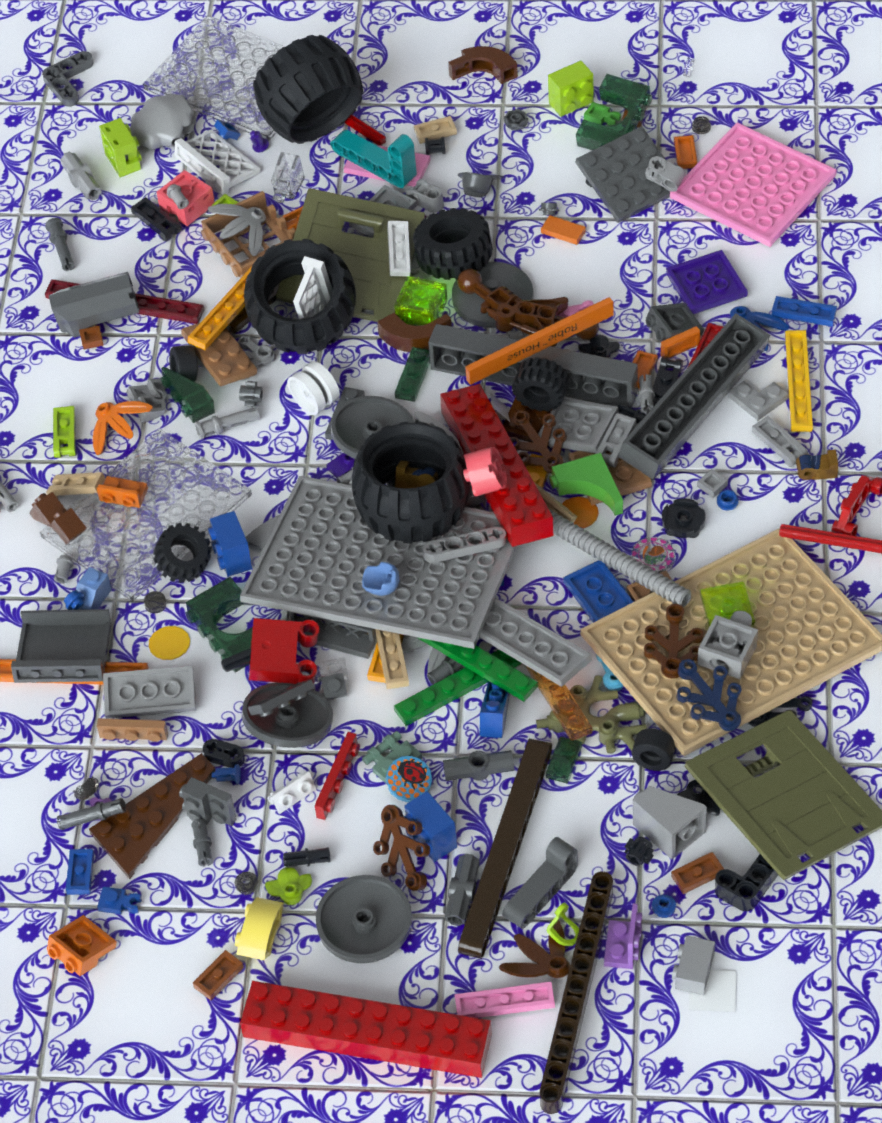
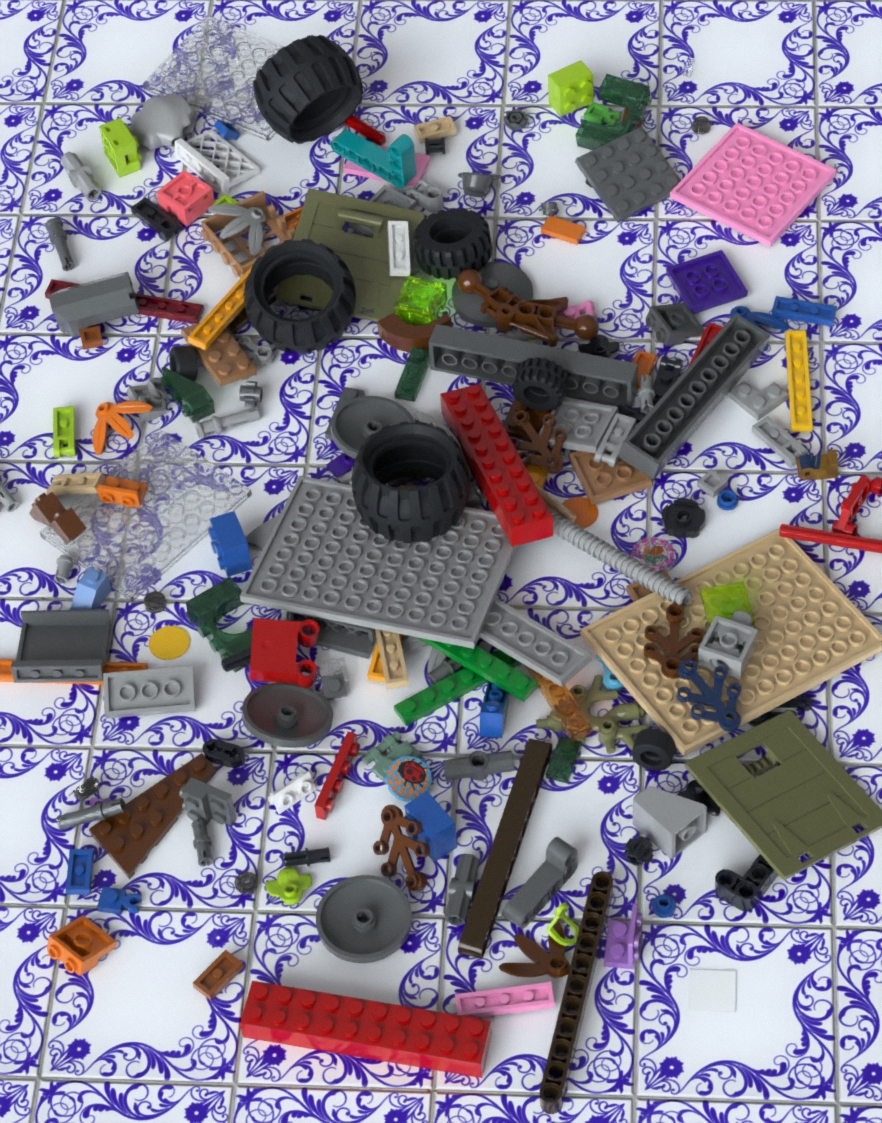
(74, 600): blue plate -> none
(83, 60): dark grey beam -> none
(132, 729): medium nougat plate -> none
(175, 193): light grey pin -> none
(192, 540): black tyre -> none
(228, 774): blue piece -> none
(259, 143): dark purple piece -> none
(259, 928): light yellow brick -> none
(281, 698): dark grey plate -> none
(287, 177): clear torso -> none
(313, 388): white wheel -> none
(314, 289): white fence -> none
(381, 579): medium blue hair -> none
(413, 477): pearl gold leg -> none
(466, 547): light grey beam -> none
(484, 59): reddish brown arch -> none
(485, 471): coral brick -> none
(499, 406): white sticker -> none
(539, 340): orange tile -> none
(587, 477): bright green arch -> none
(597, 590): blue plate -> none
(665, 174): light grey piece -> none
(680, 342): orange tile -> none
(685, 151): orange tile -> none
(694, 965): light grey brick -> none
(696, 872): dark orange plate -> none

